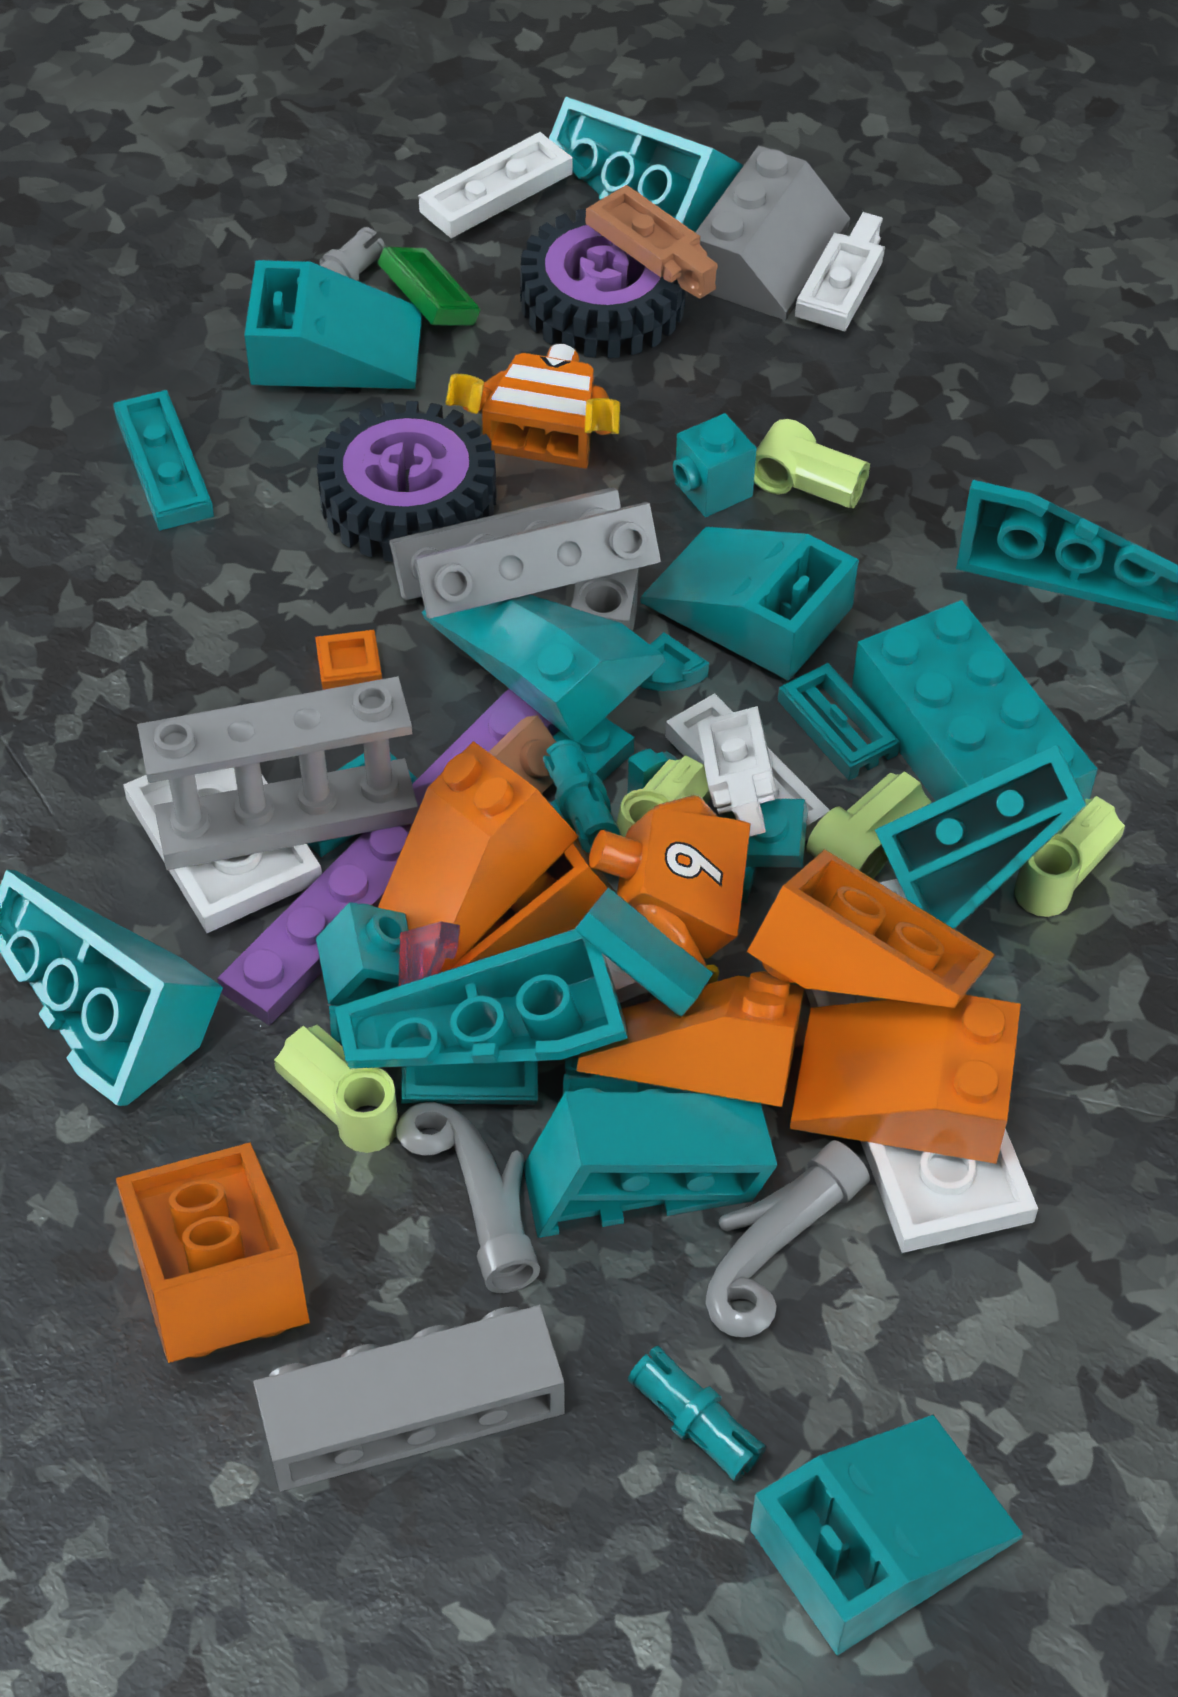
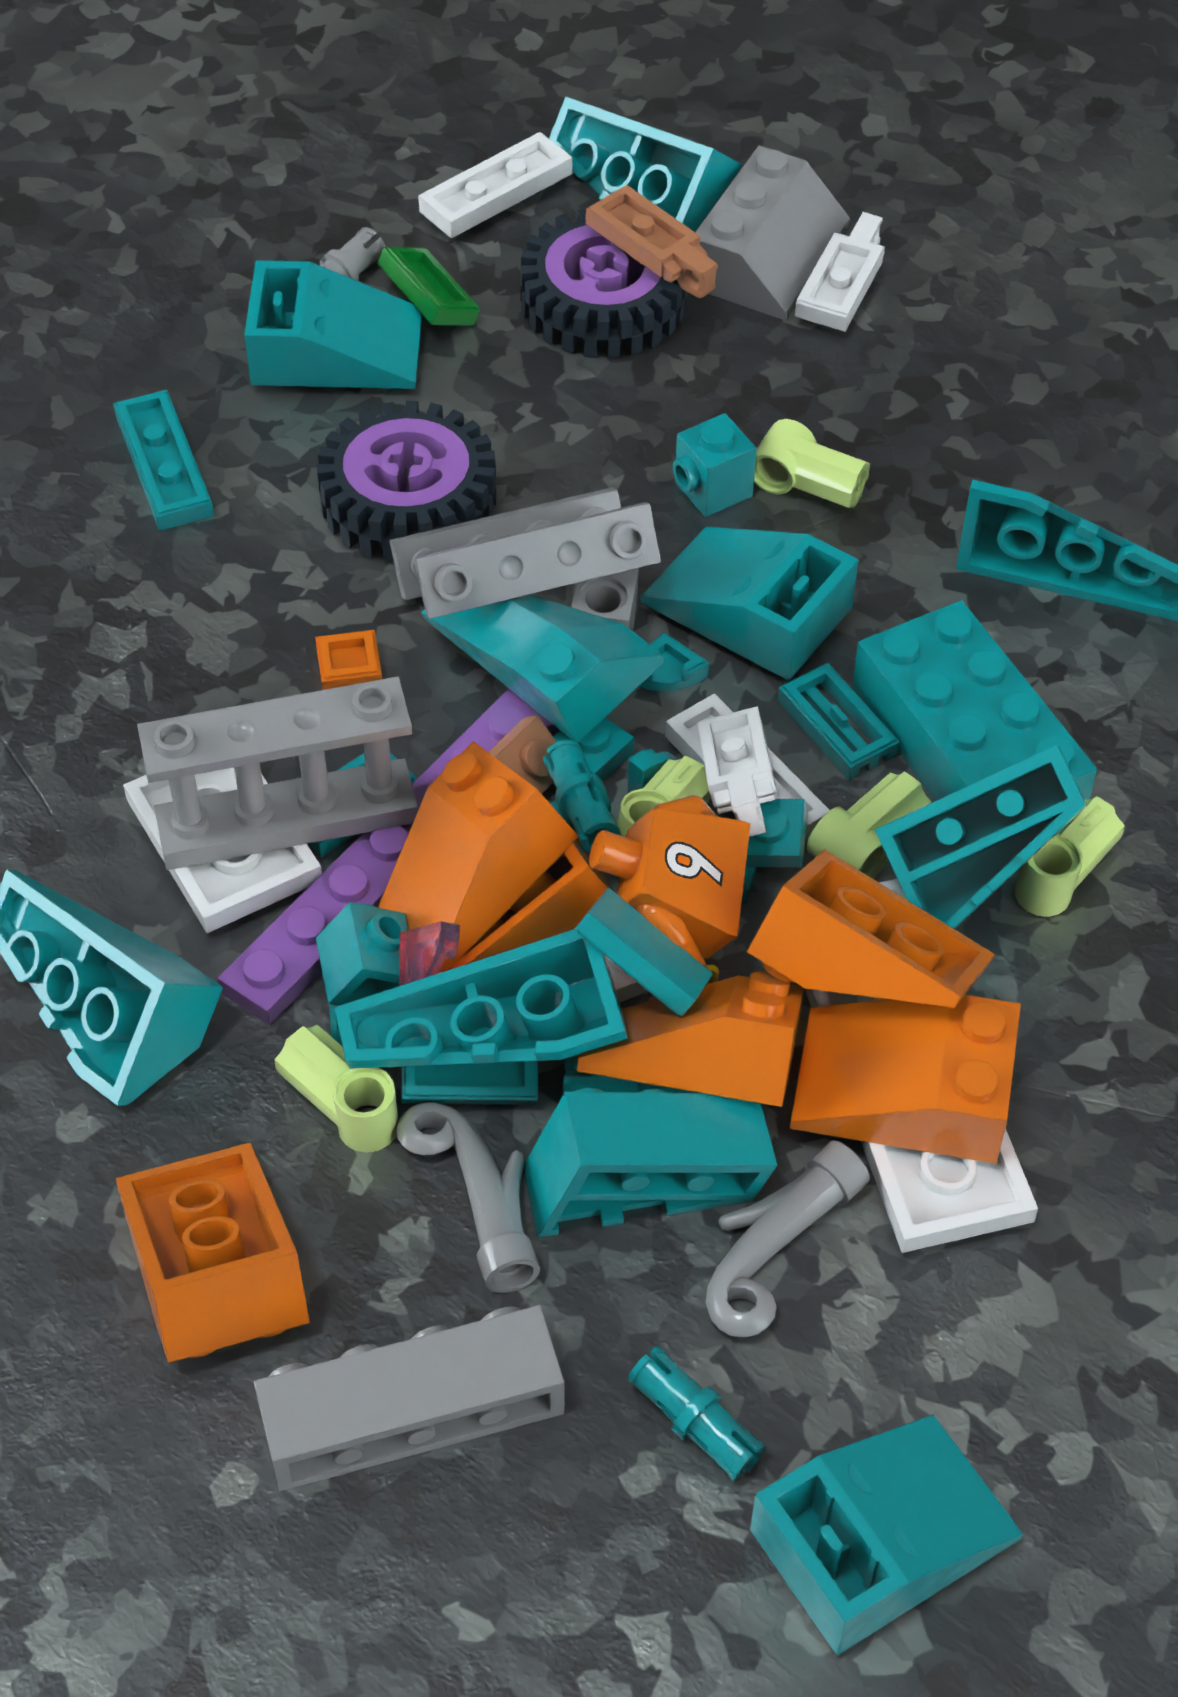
(540, 407): orange torso -> none

